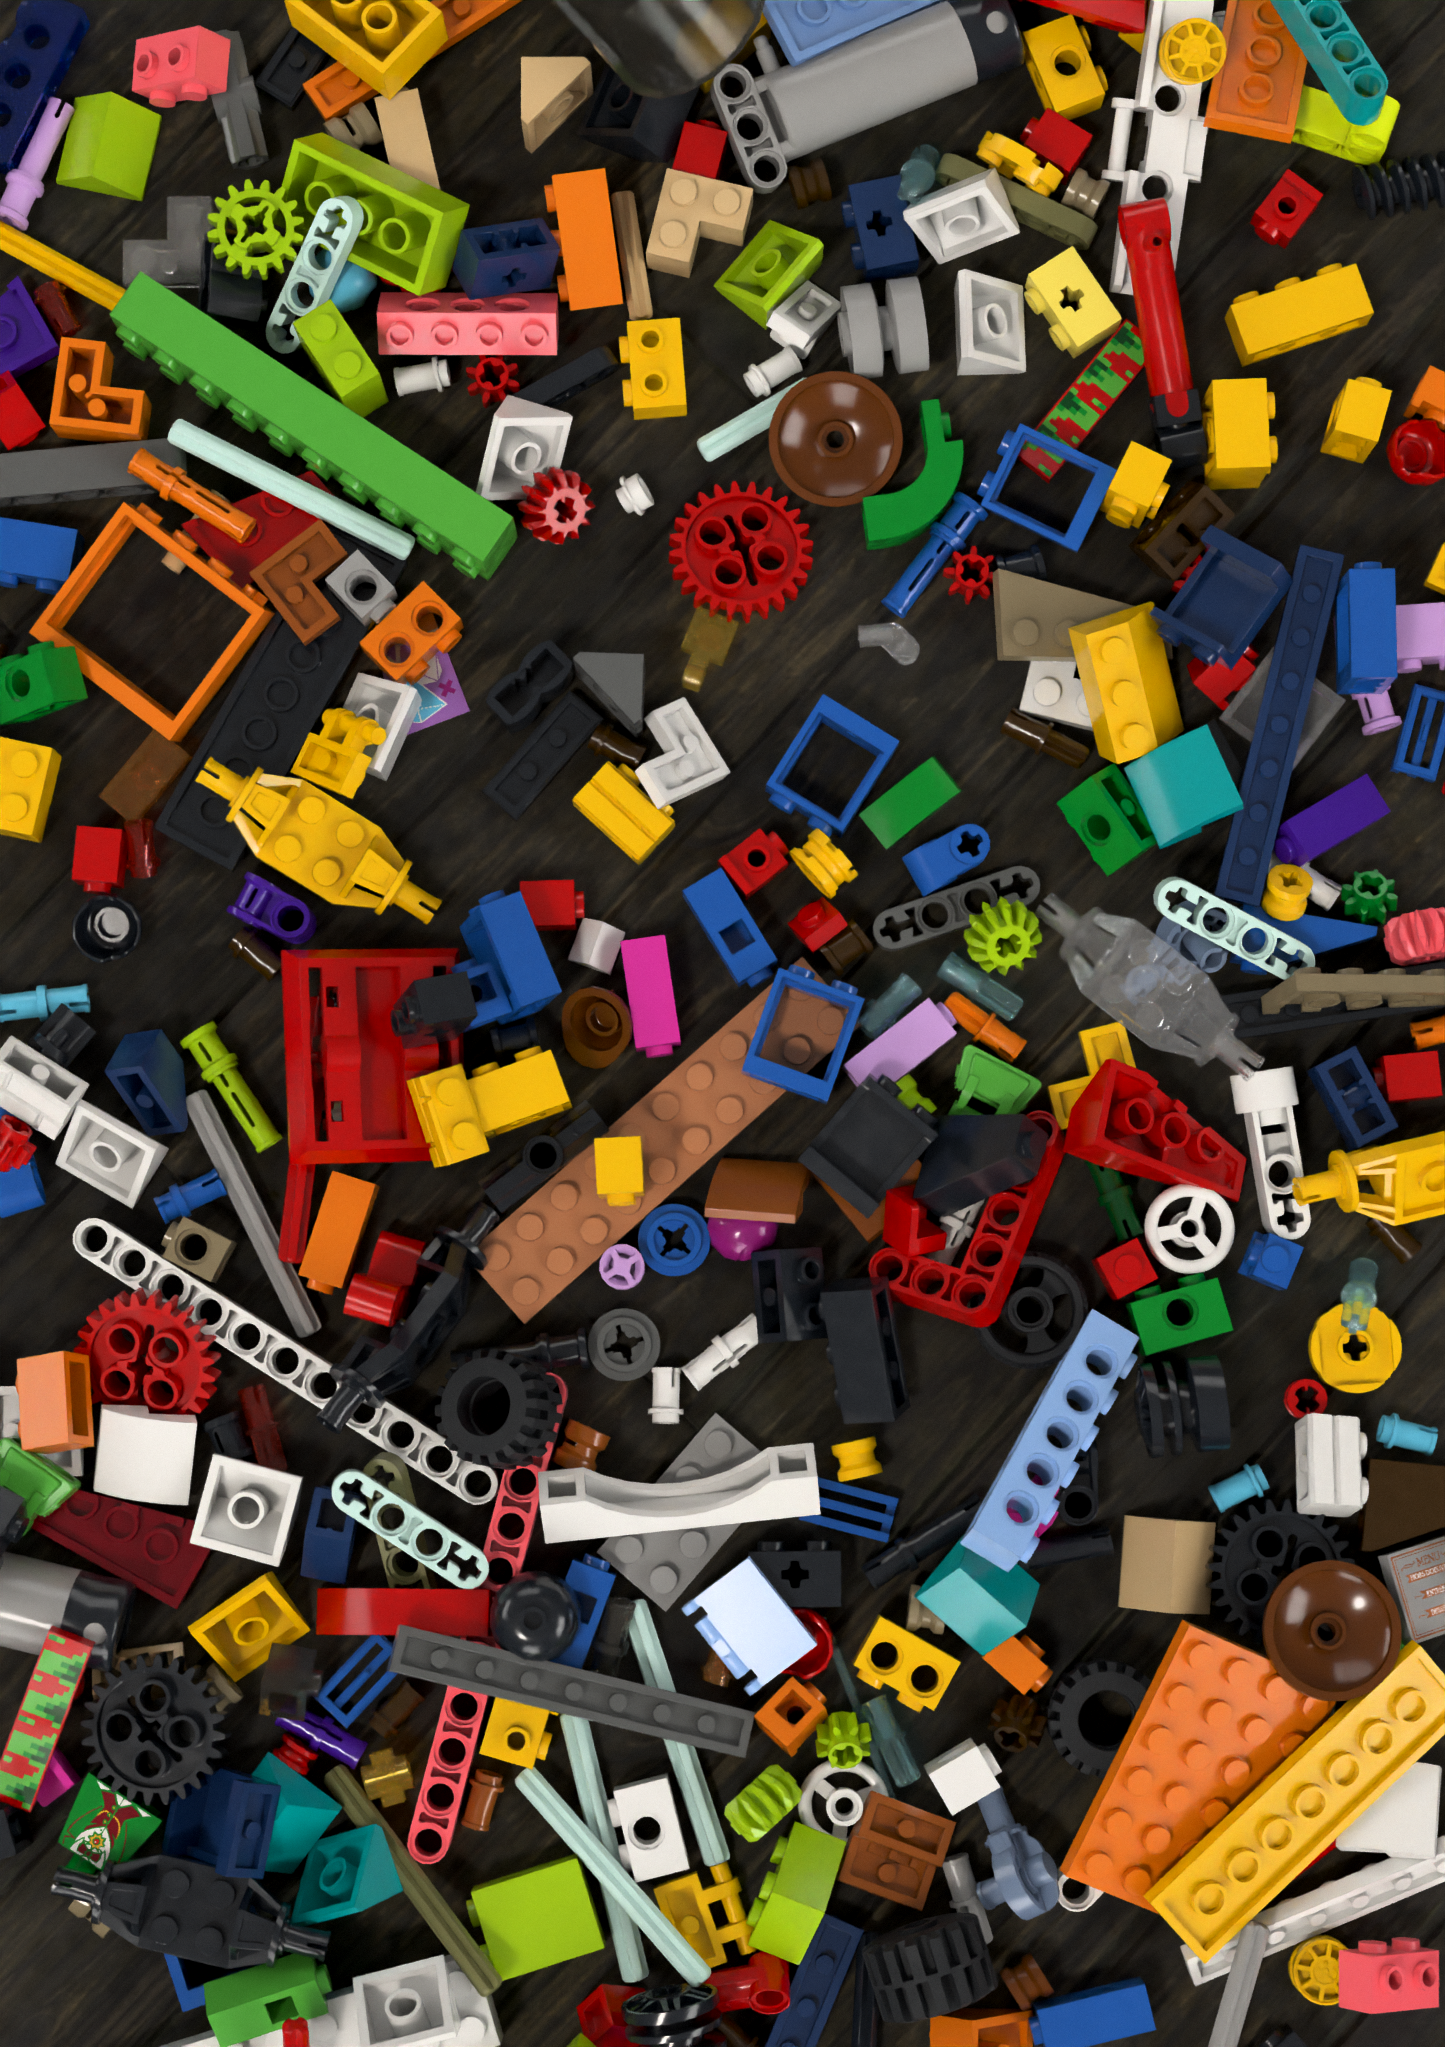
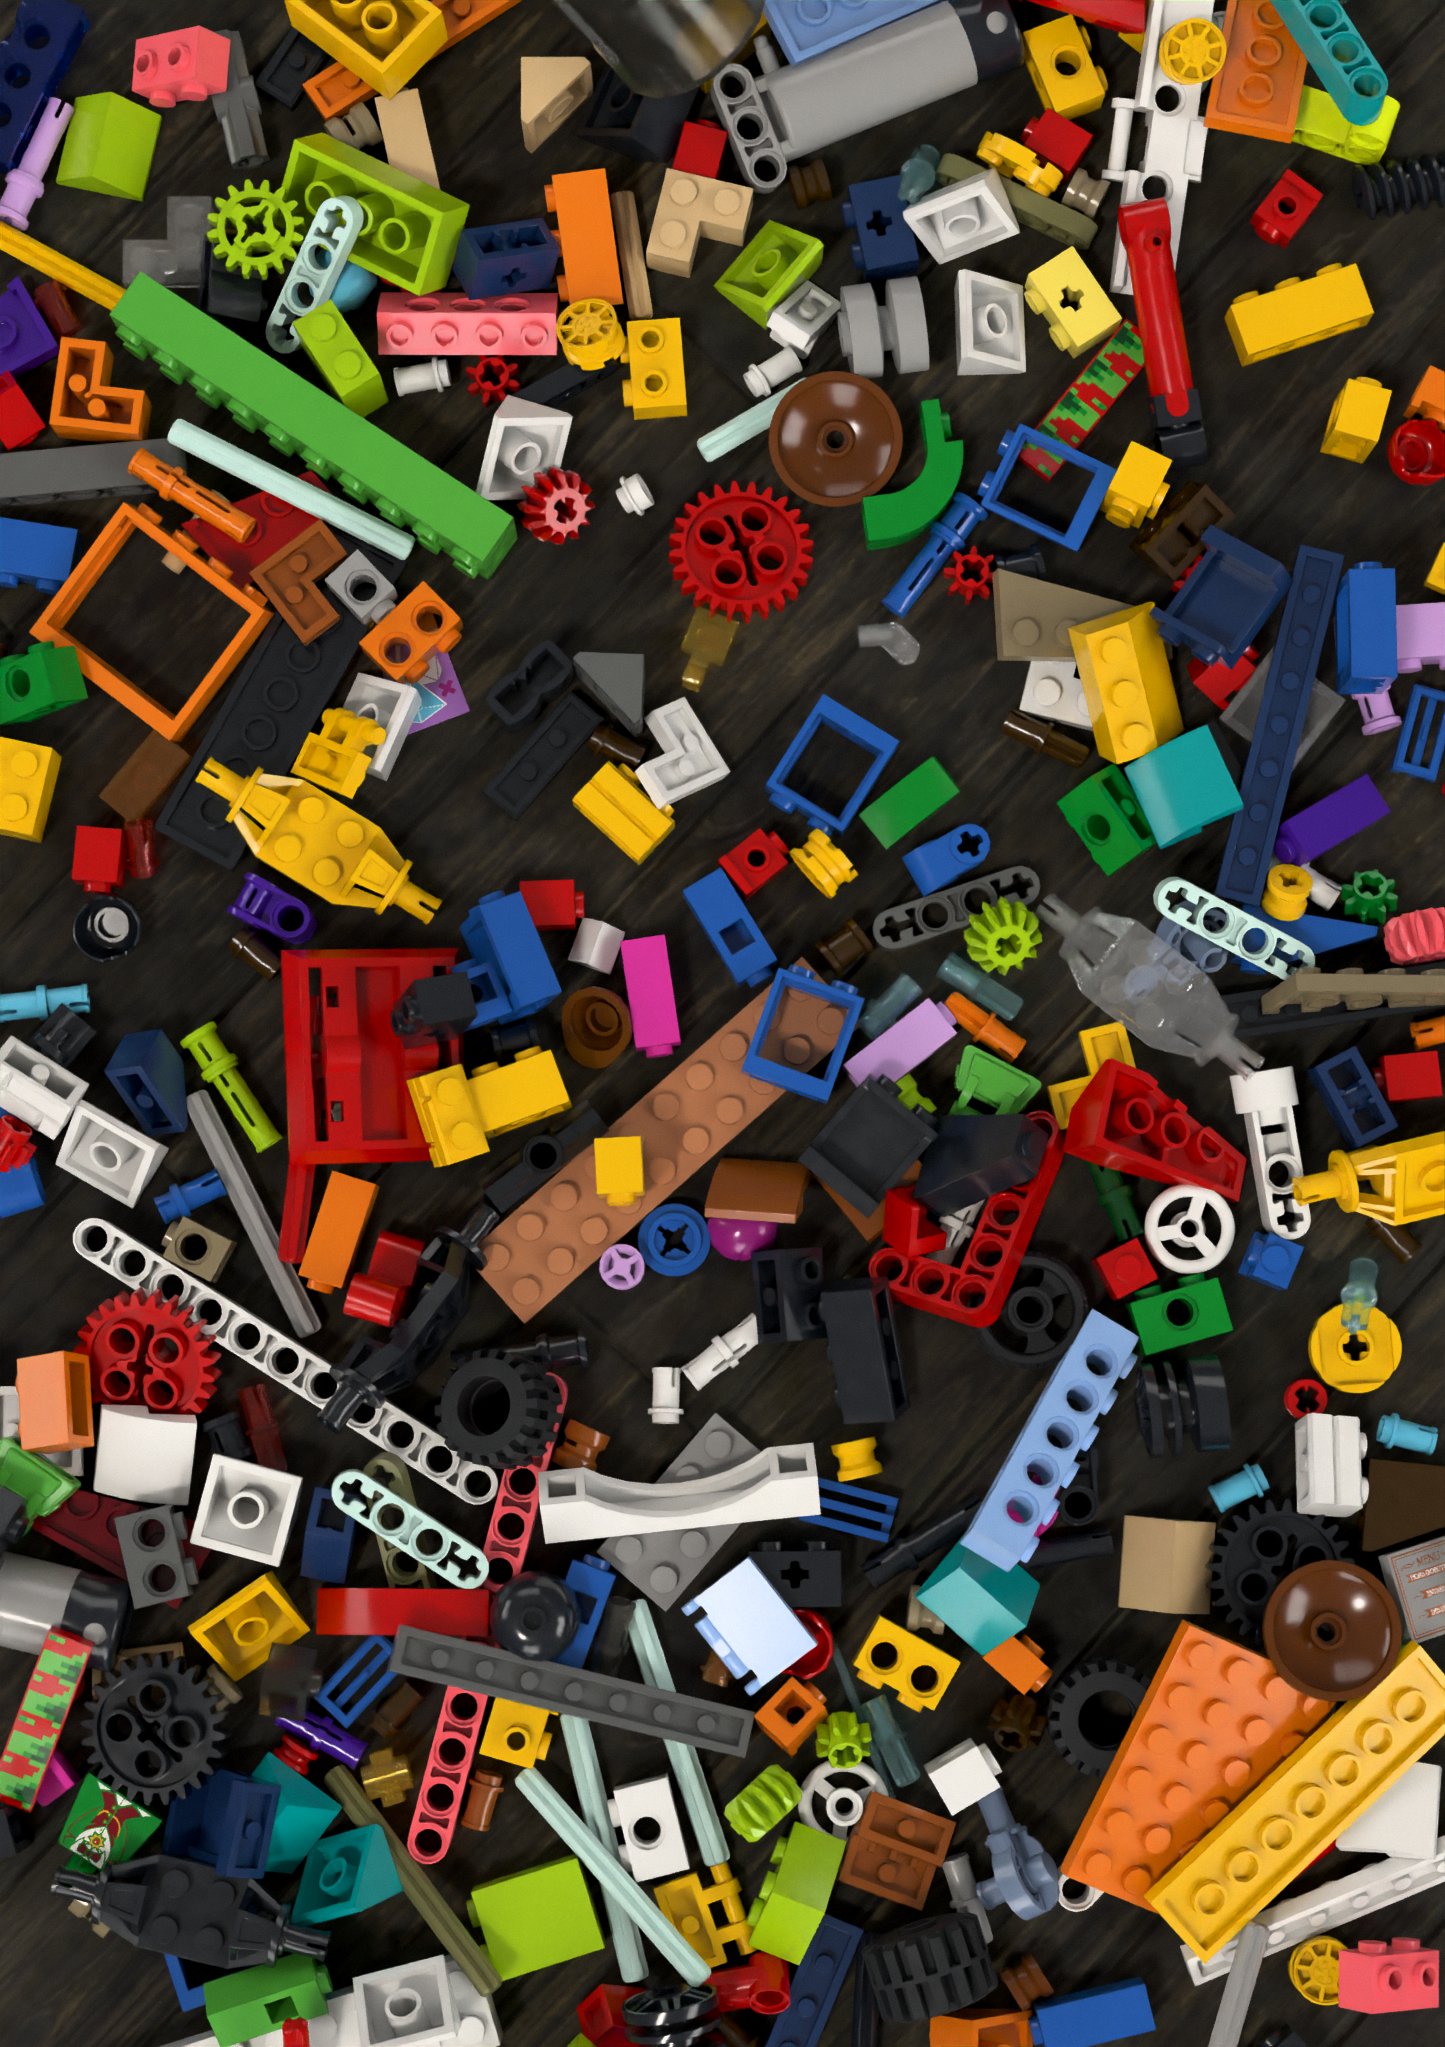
(143, 1559): none -> dark grey brick
(591, 333): none -> yellow wheel
(614, 1364): dark grey gear -> none
(817, 924): red plate -> none
(1238, 433): yellow brick -> none

